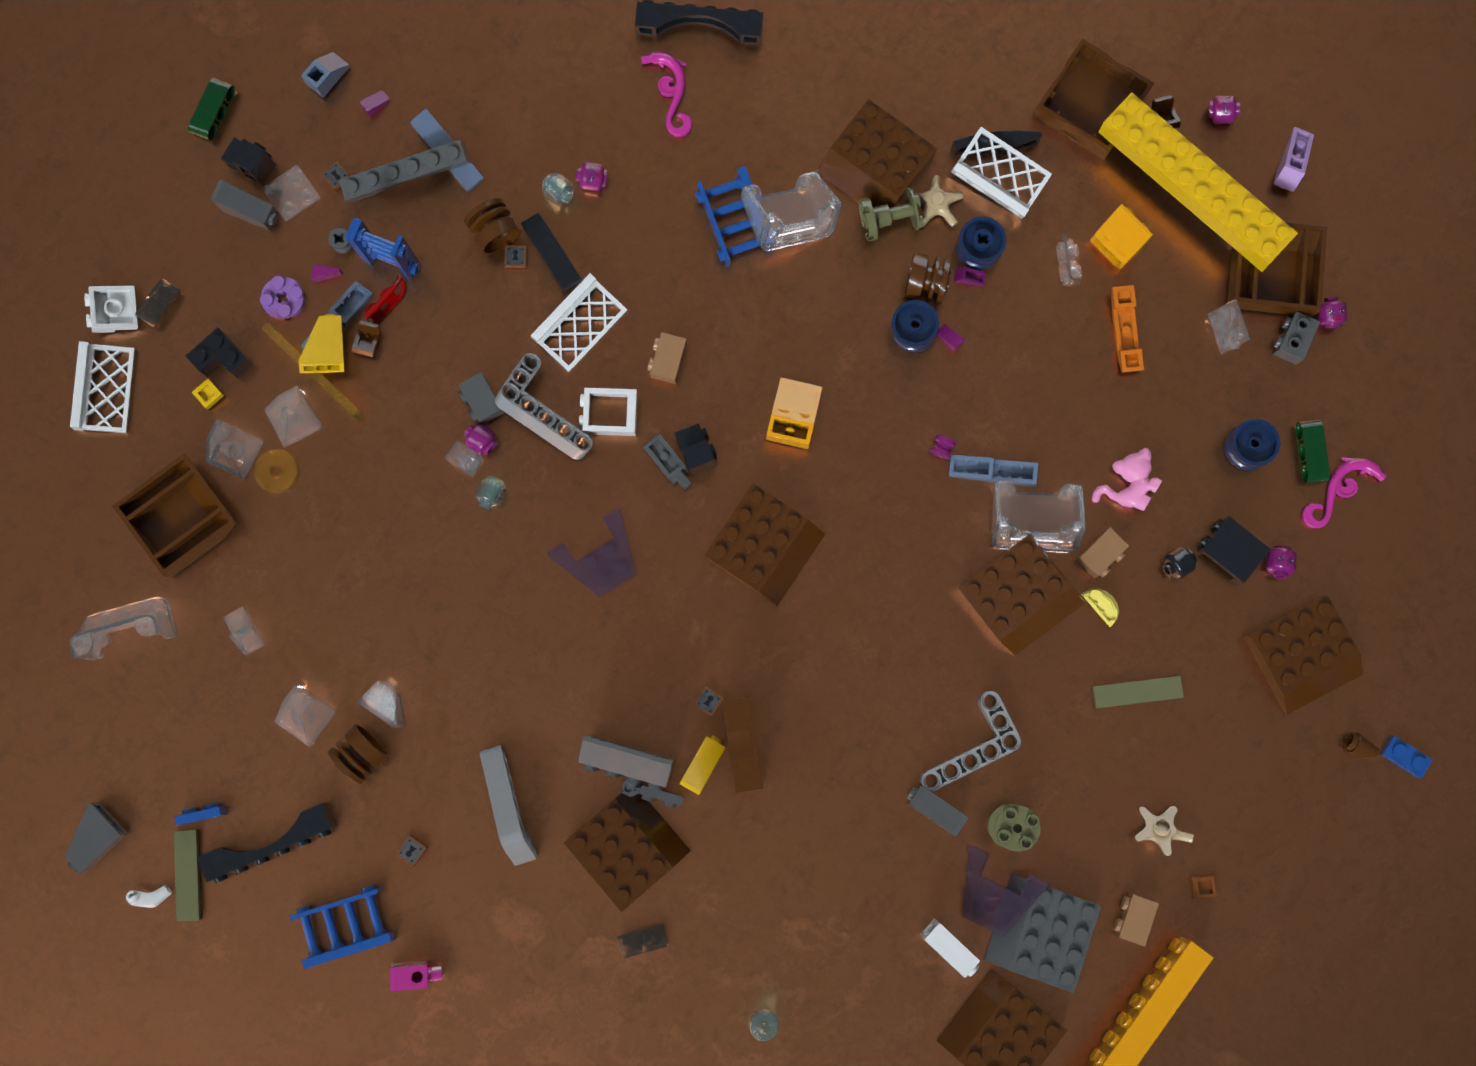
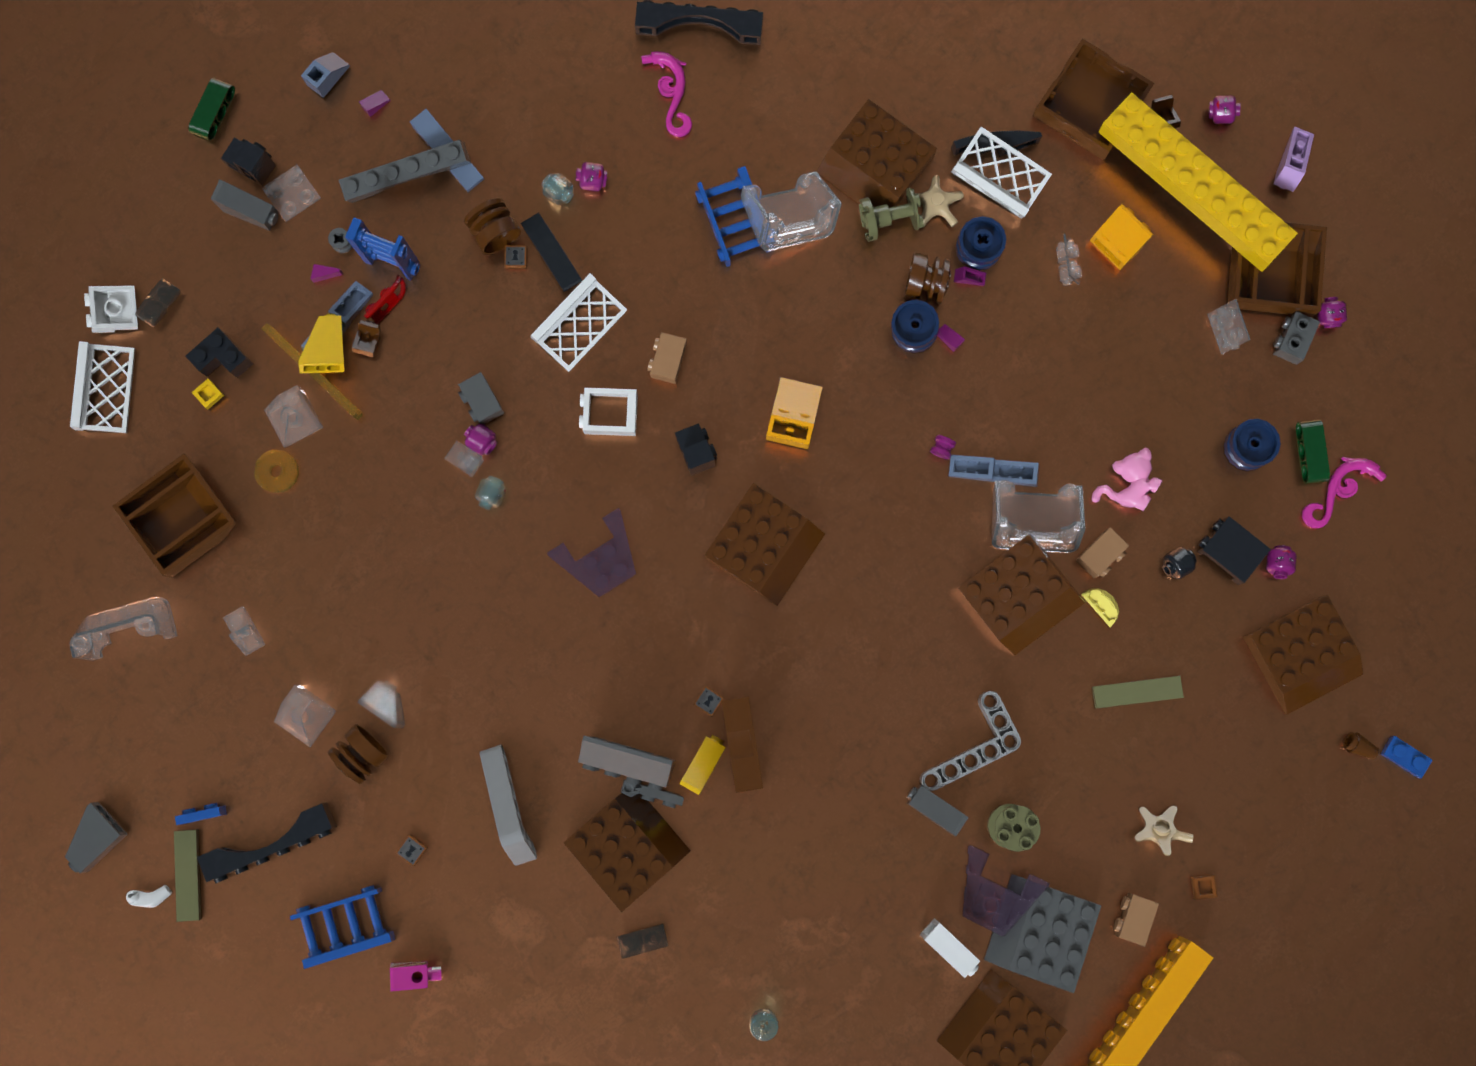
(231, 449): clear slope -> none
(277, 287): medium lavender plate -> none
(334, 174): tile -> none
(538, 411): light grey beam -> none
(667, 461): dark grey hinge -> none
(1125, 329): orange slope -> none

